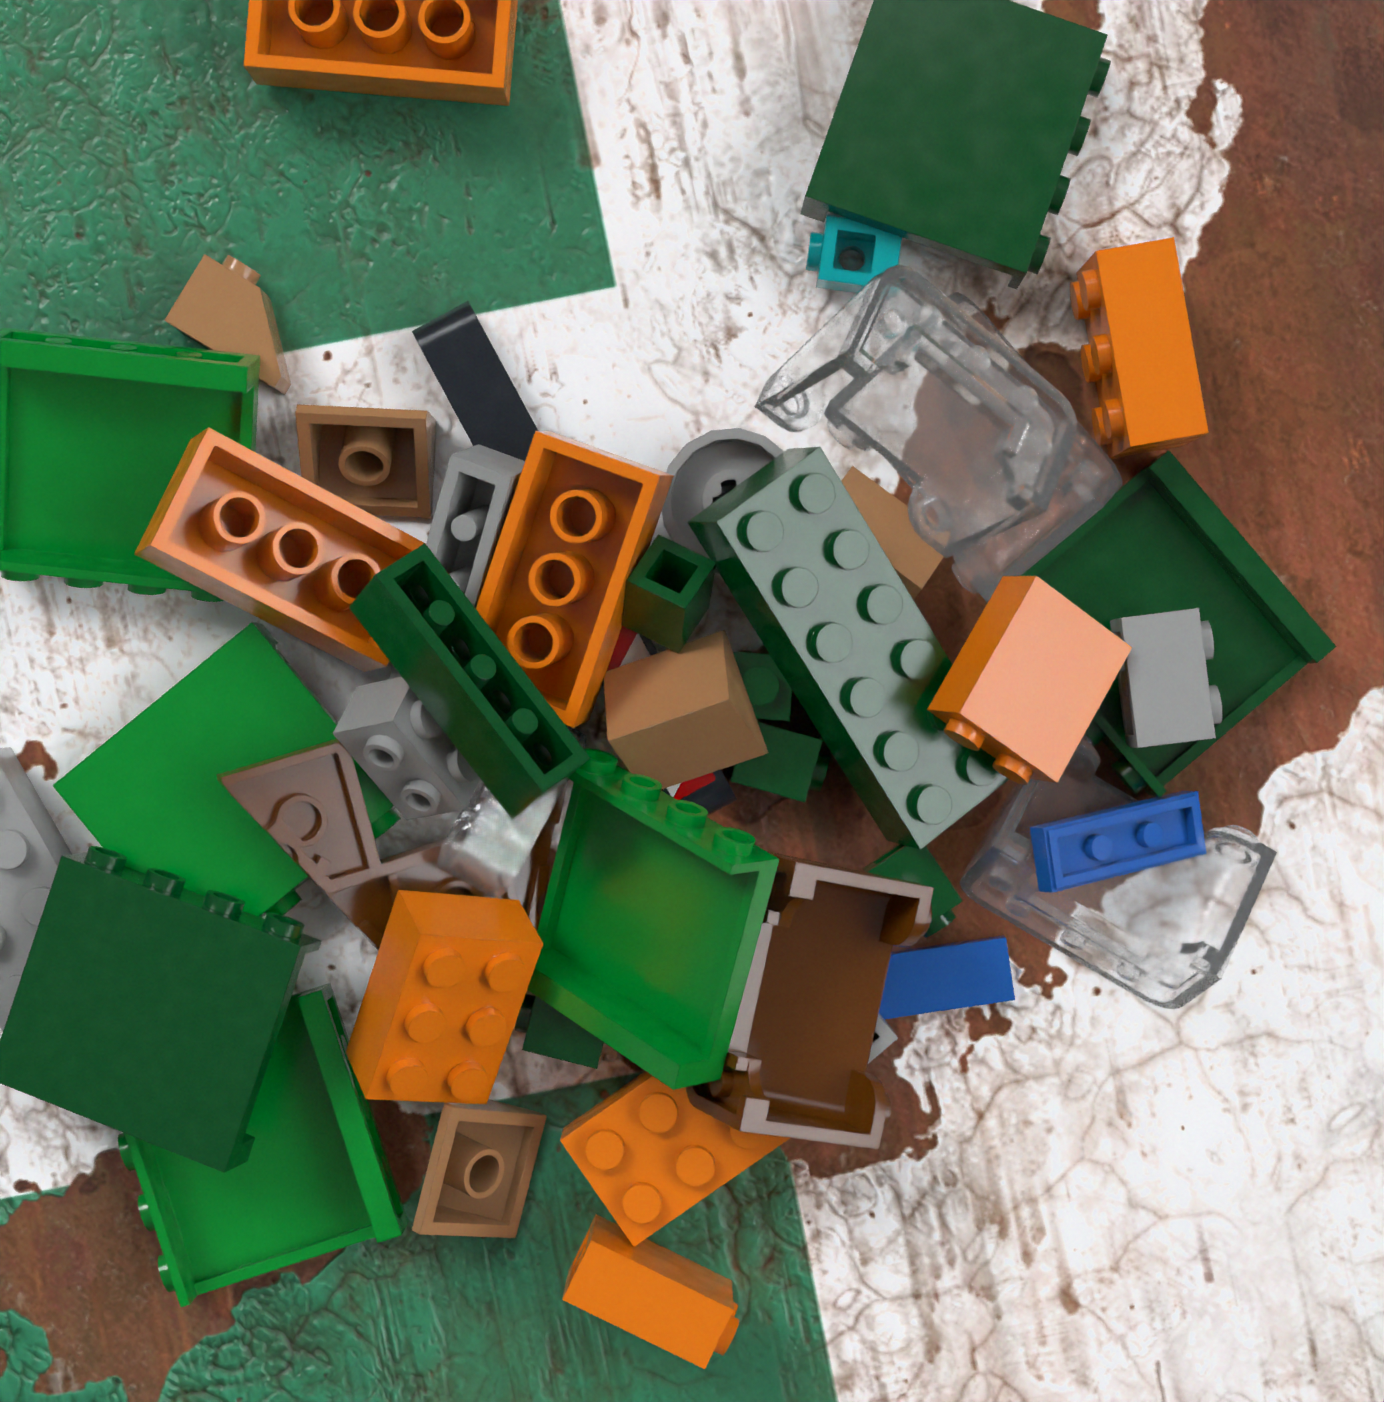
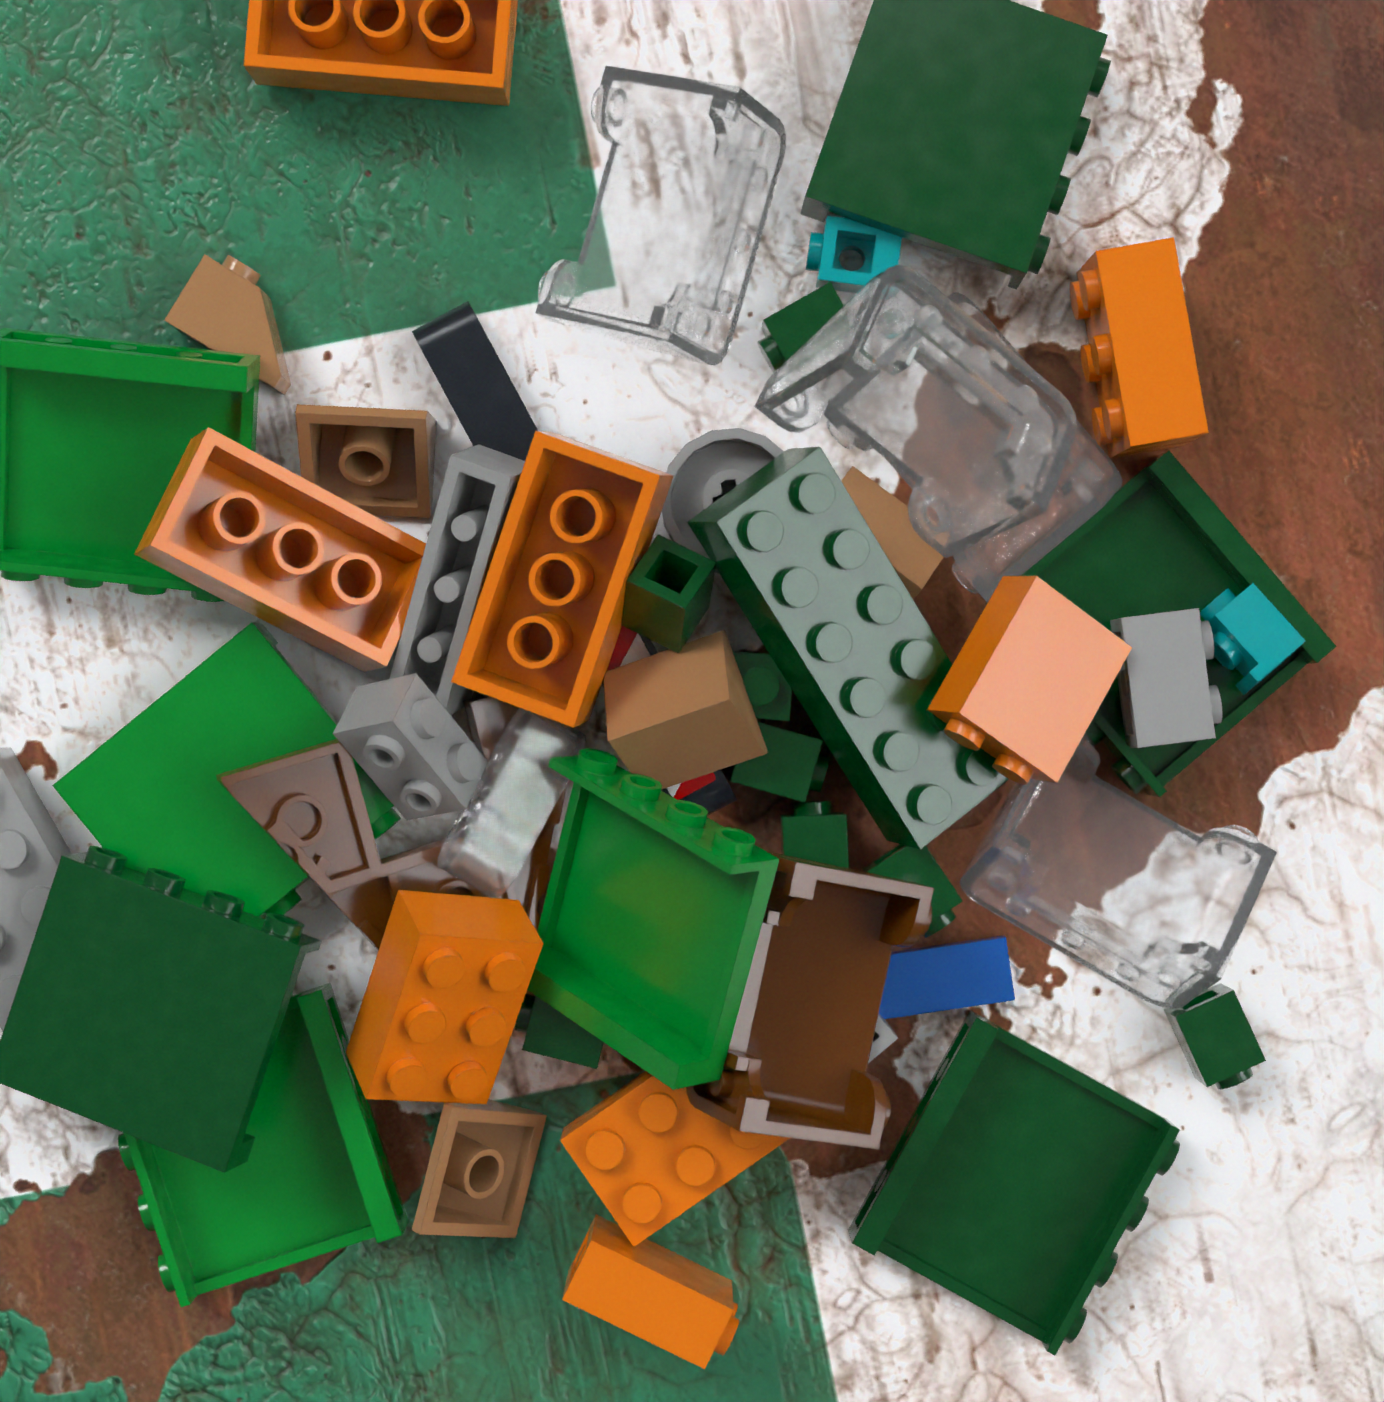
(468, 680): dark green brick -> none
(671, 215): none -> clear windscreen
(796, 323): none -> dark green brick
(815, 833): none -> dark green brick
(1015, 1181): none -> dark green panel
(1117, 841): blue tile -> none
(1216, 1038): none -> dark green brick
(1250, 634): none -> teal brick

